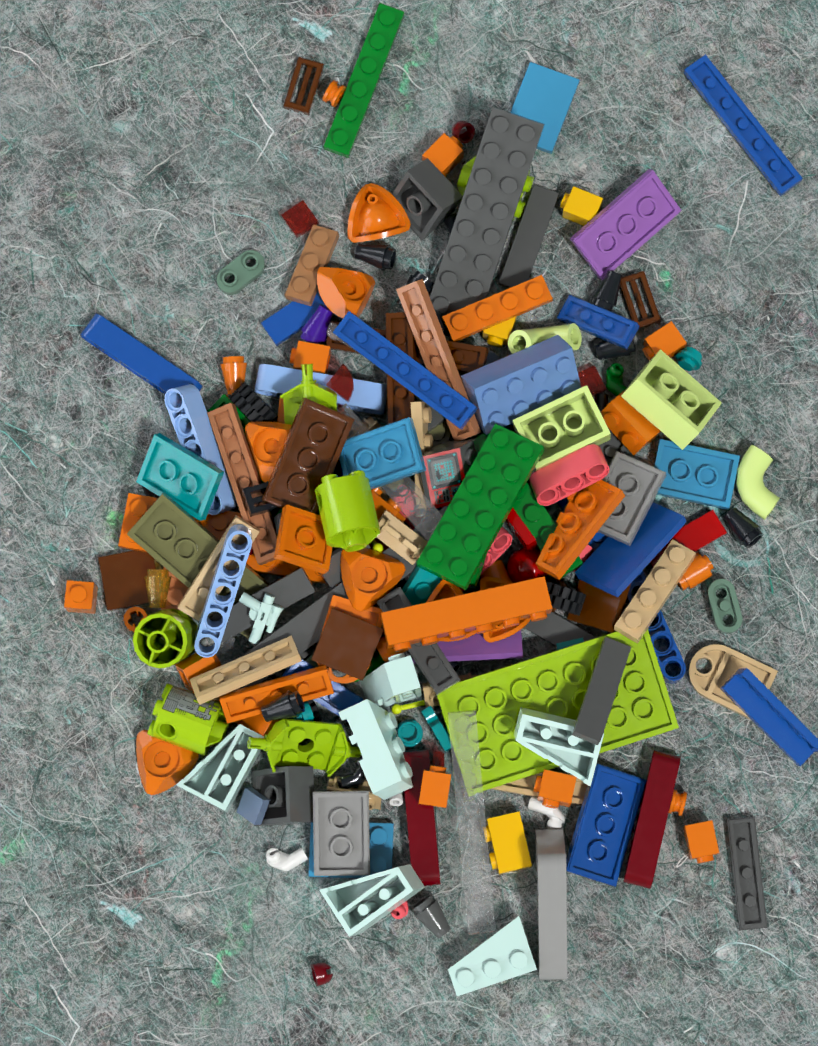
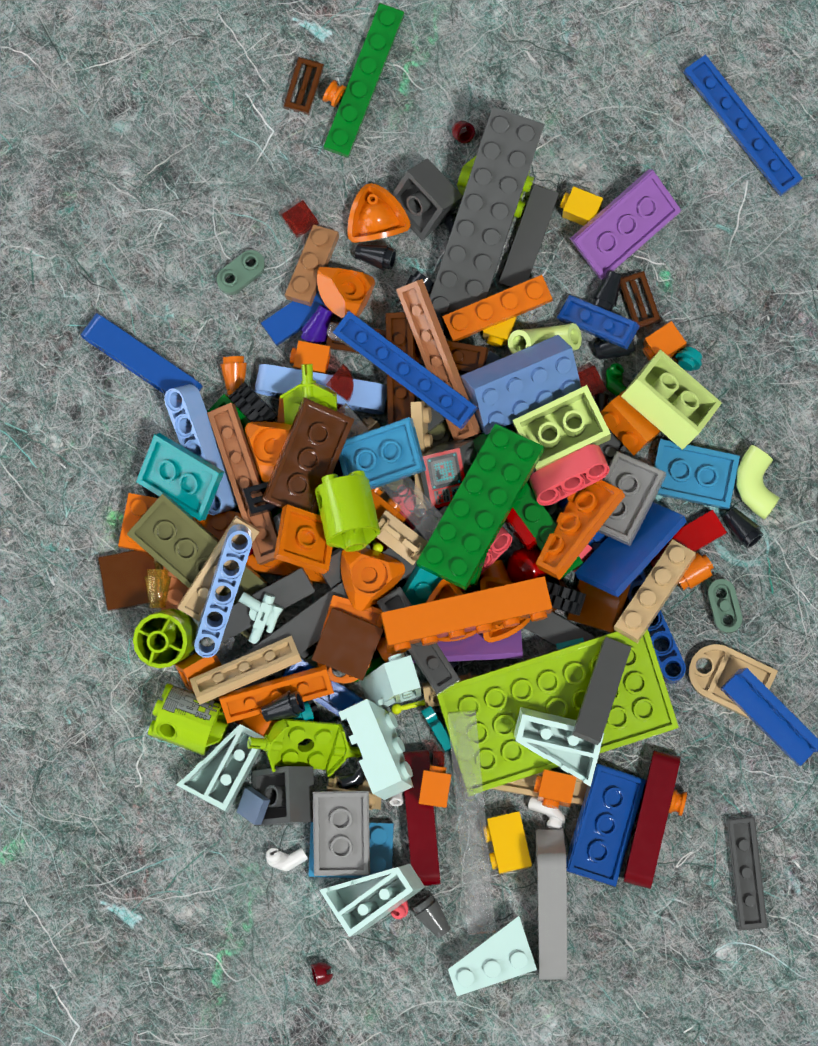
(81, 597): orange brick -> none
(127, 617): orange bush -> none
(161, 763): orange hat -> none
(409, 732): teal plate -> none
(445, 153): orange brick -> none
(546, 99): dark azure tile -> none
(701, 841): orange brick -> none

